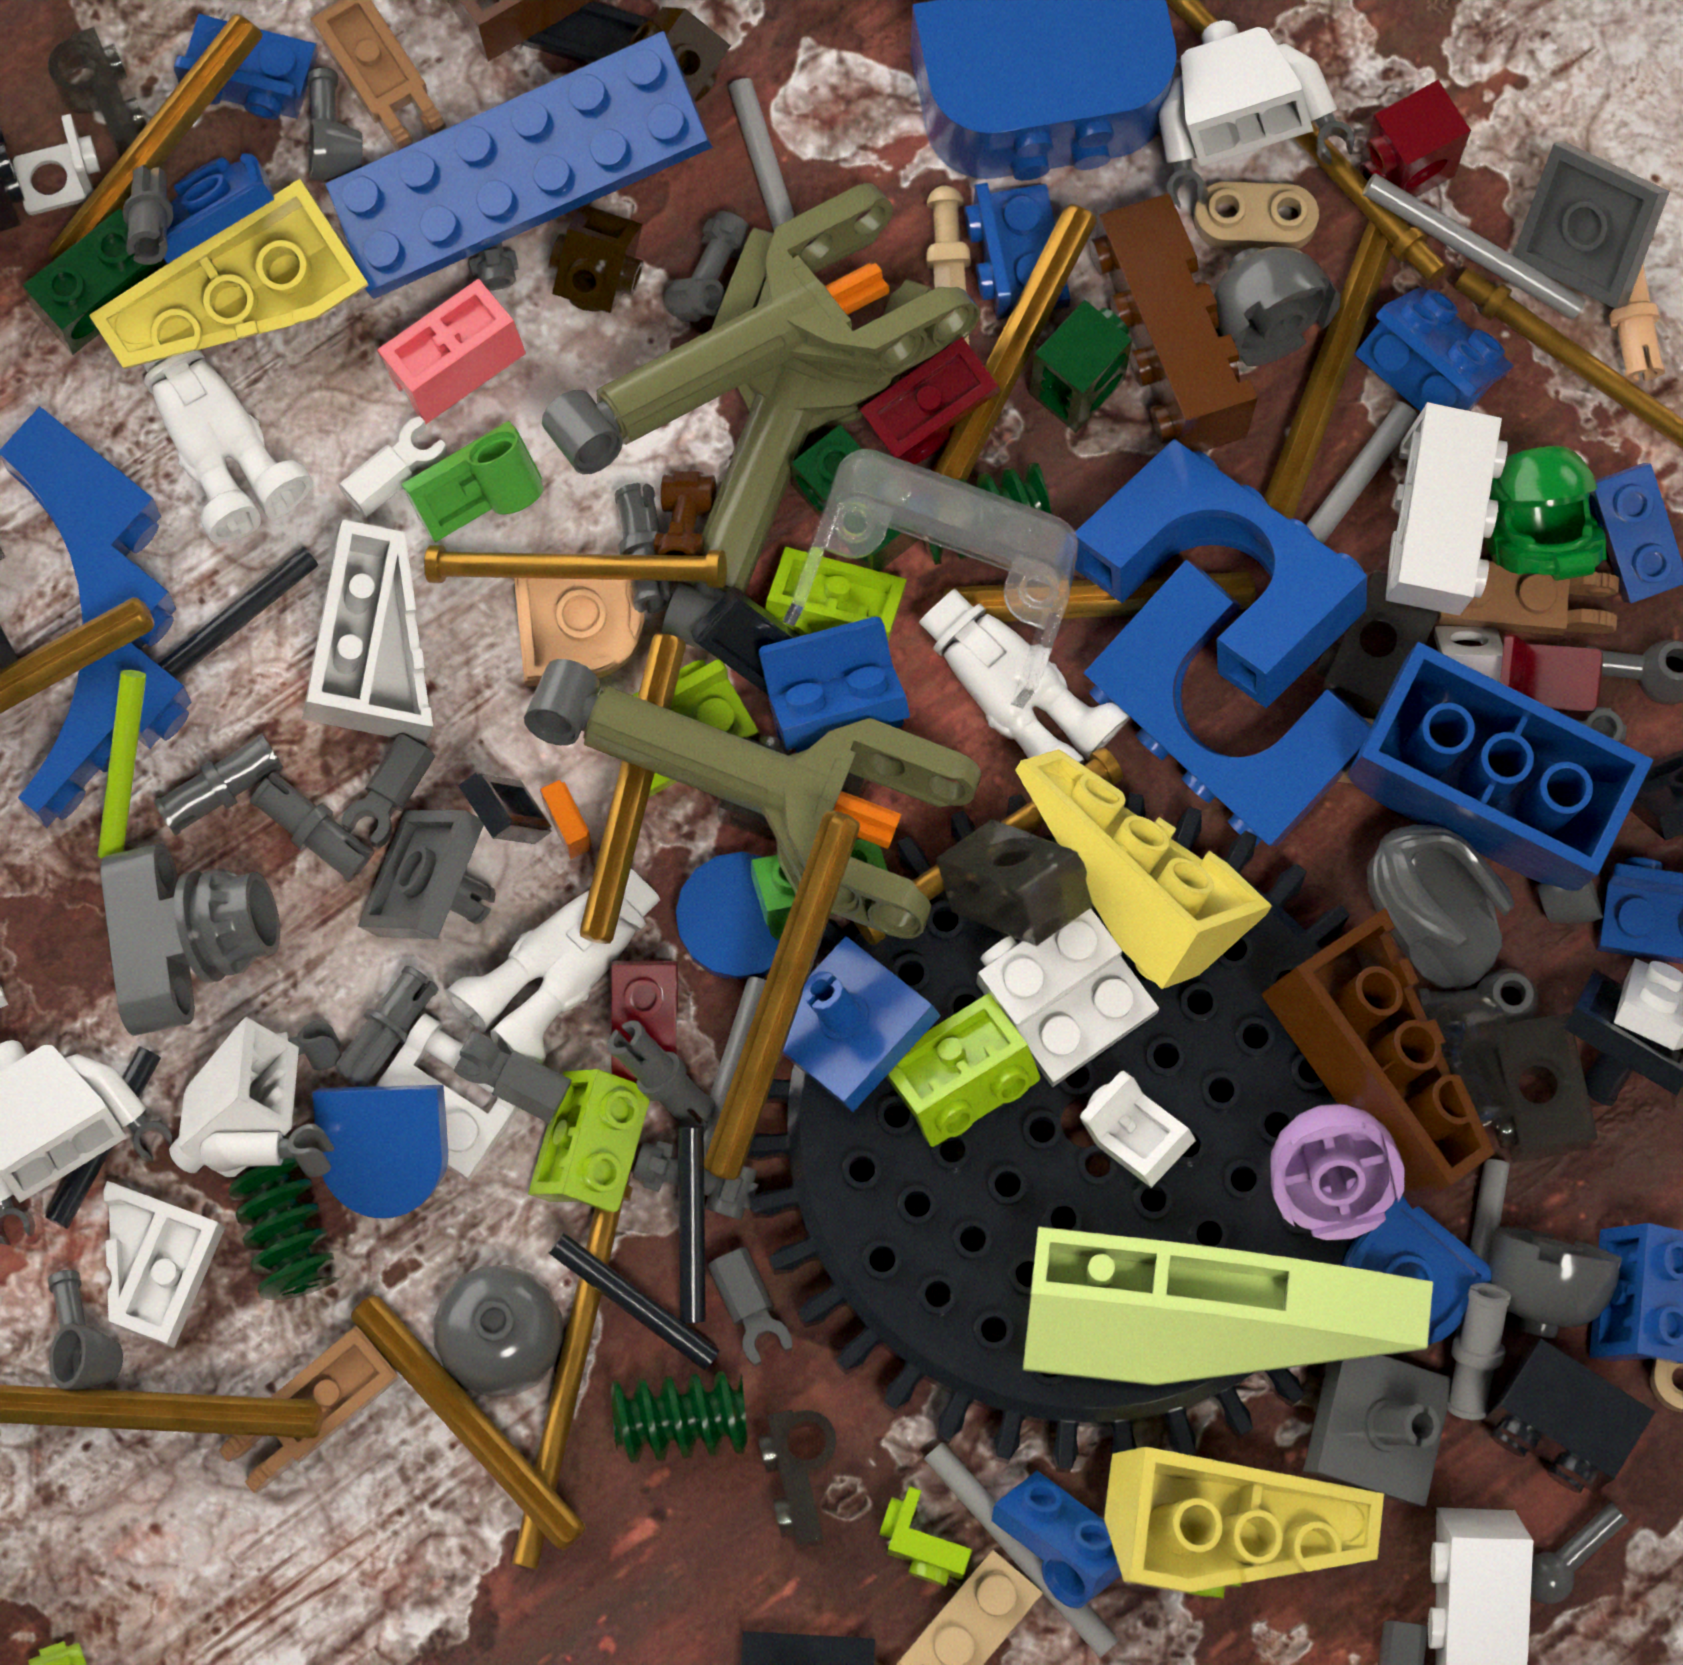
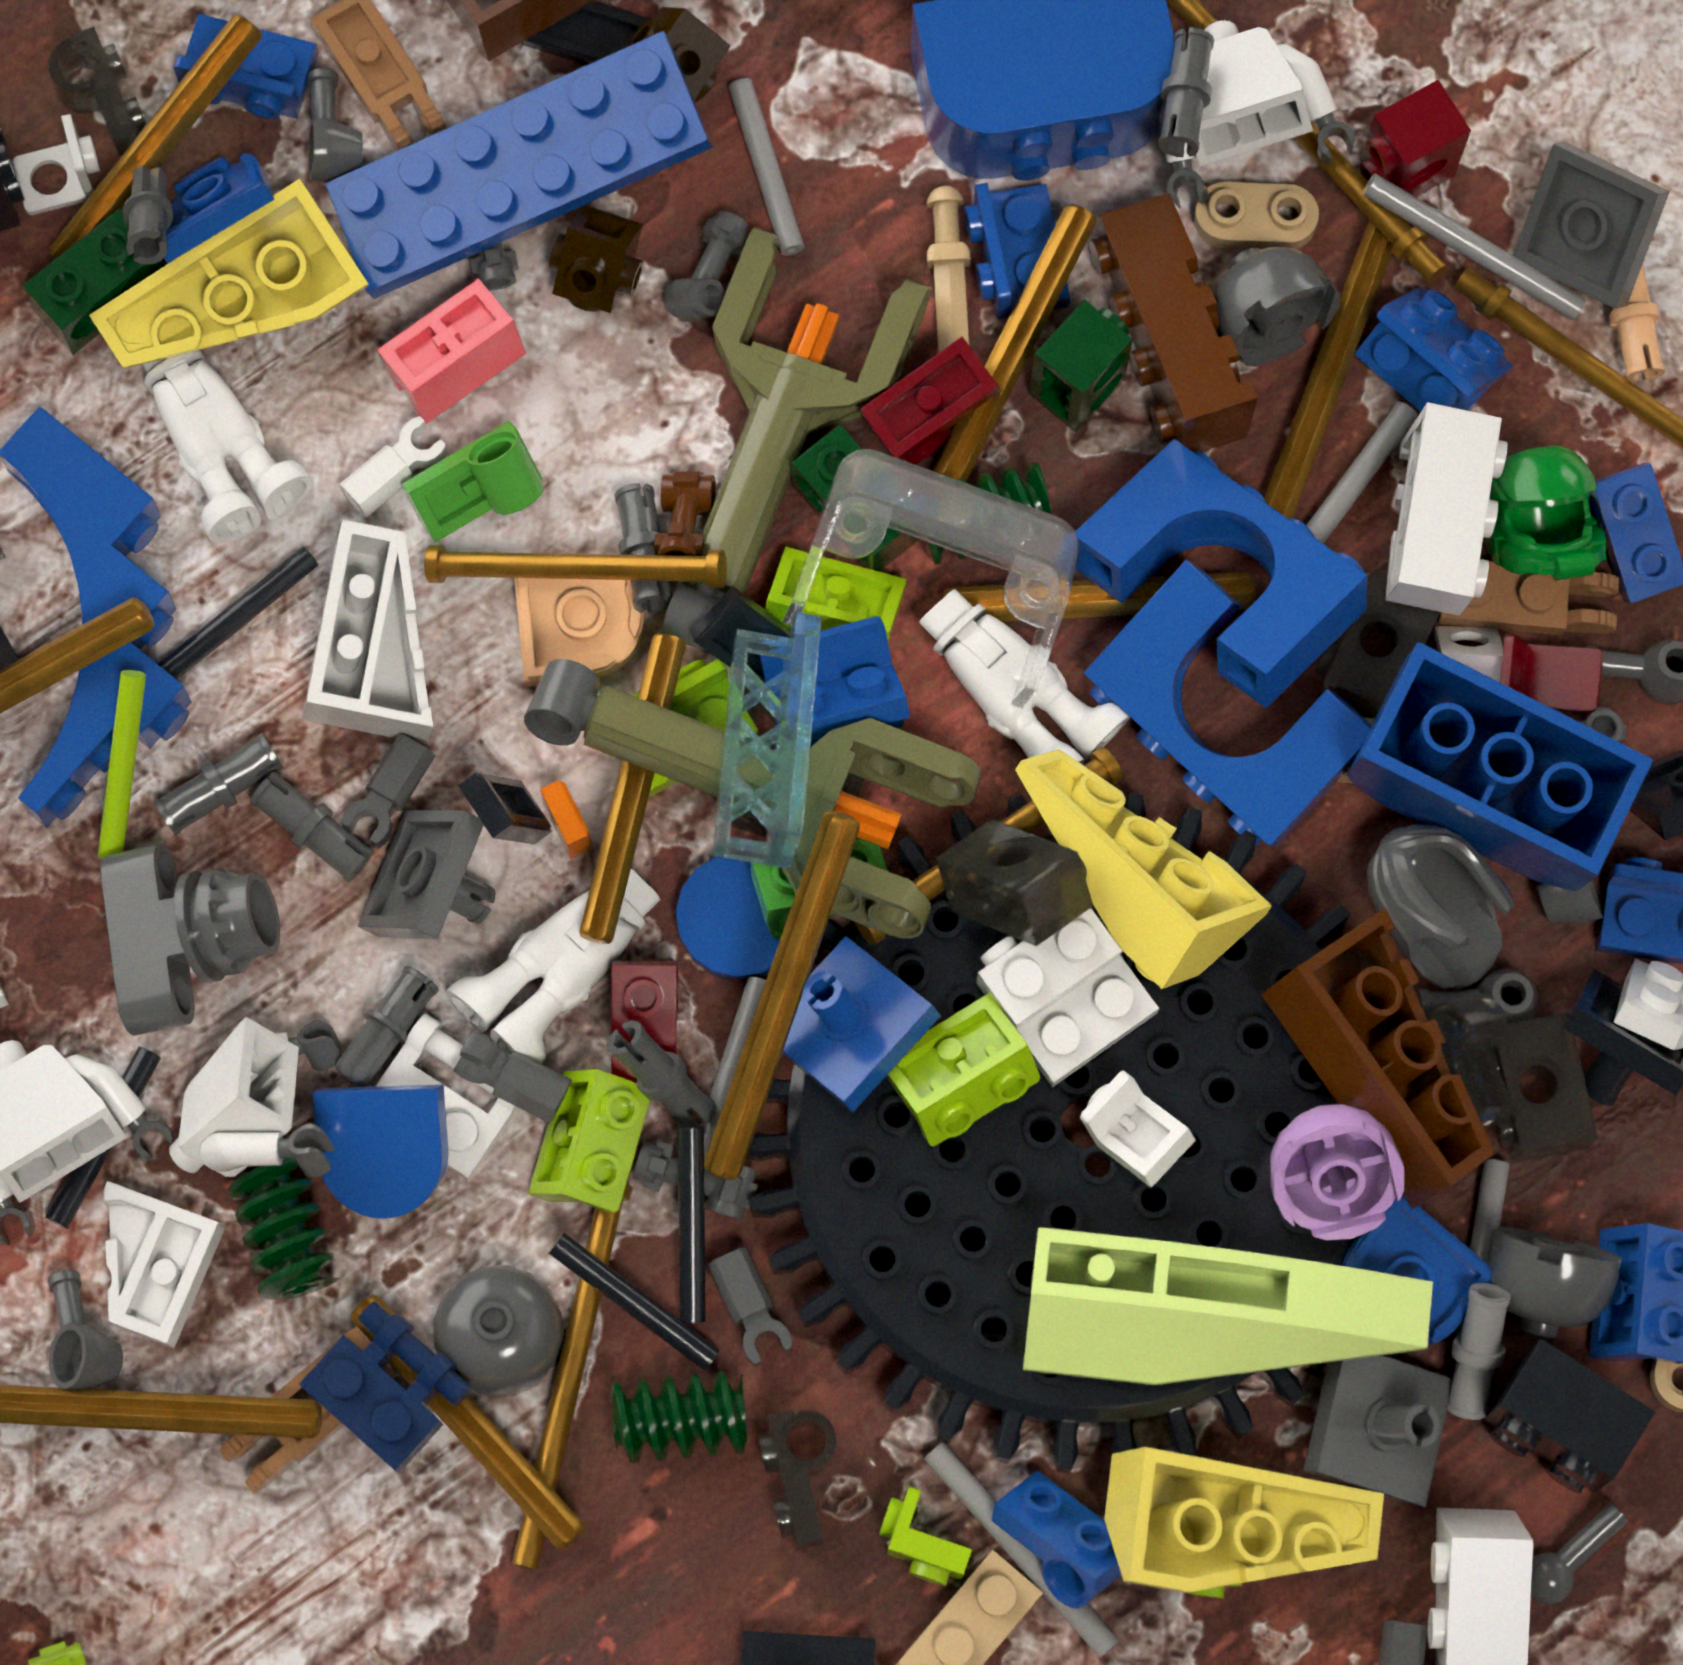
(371, 1401): none -> dark blue plate
(792, 320): olive piece -> none
(792, 745): none -> clear light blue fence
(1186, 92): none -> dark grey pin

